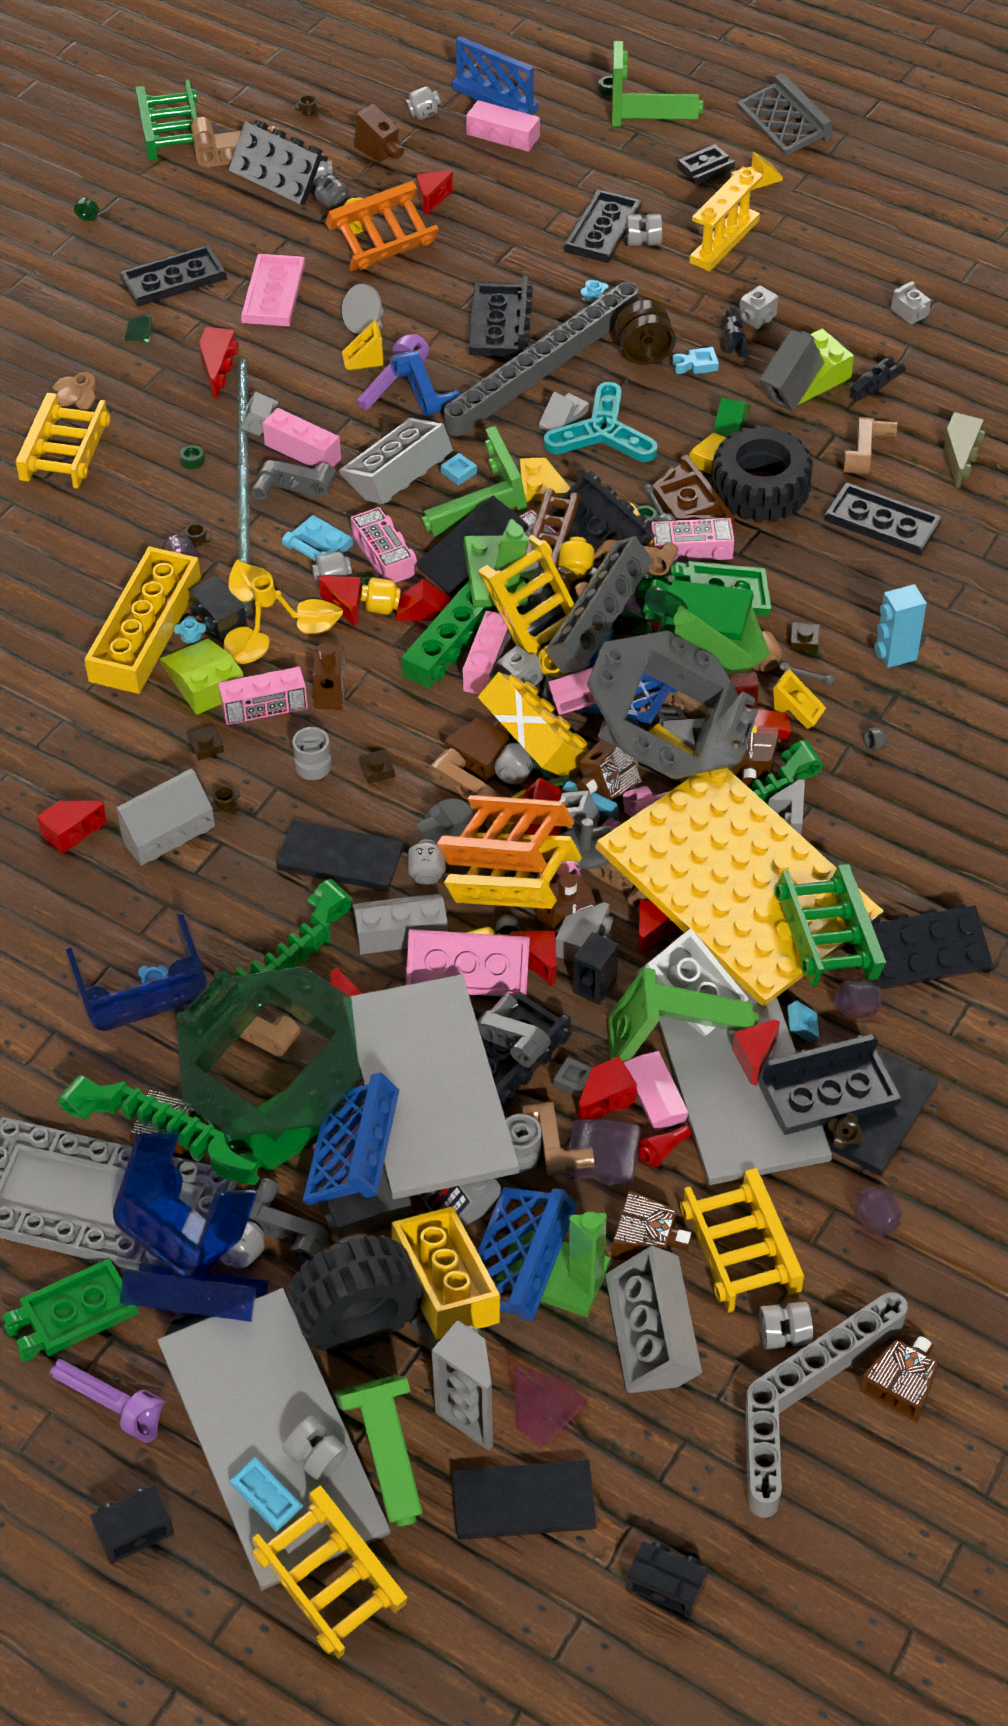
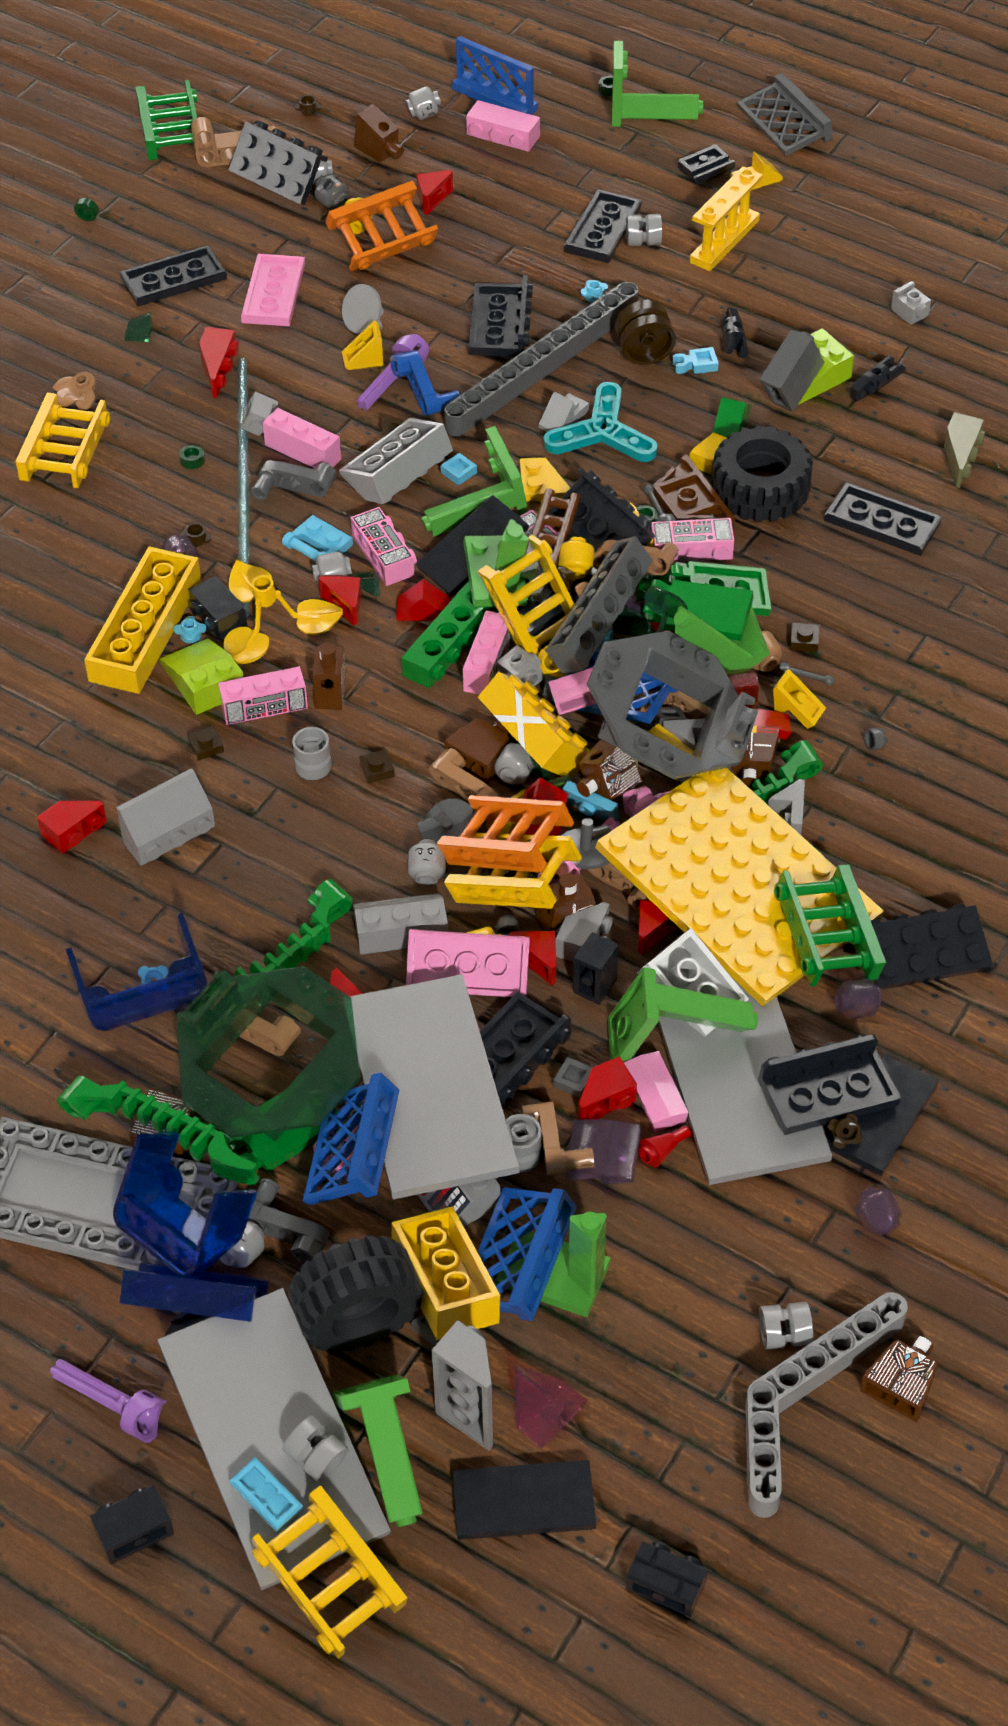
(69, 1311): green tile -> none
(225, 799): dark brown plate -> none
(340, 855): black tile -> none
(359, 1216): dark grey brick -> none
(380, 596): yellow head -> none
(523, 1039): dark grey beam -> none
(586, 808): light grey brick -> none
(646, 1225): reddish brown torso -> none
(653, 1322): light grey slope -> none
(754, 1047): red slope -> none
(758, 307): light grey brick -> none
(762, 1217): yellow fence -> none
(803, 1021): medium azure plate -> none
(860, 460): medium nougat beam -> none
(900, 626): medium azure brick -> none

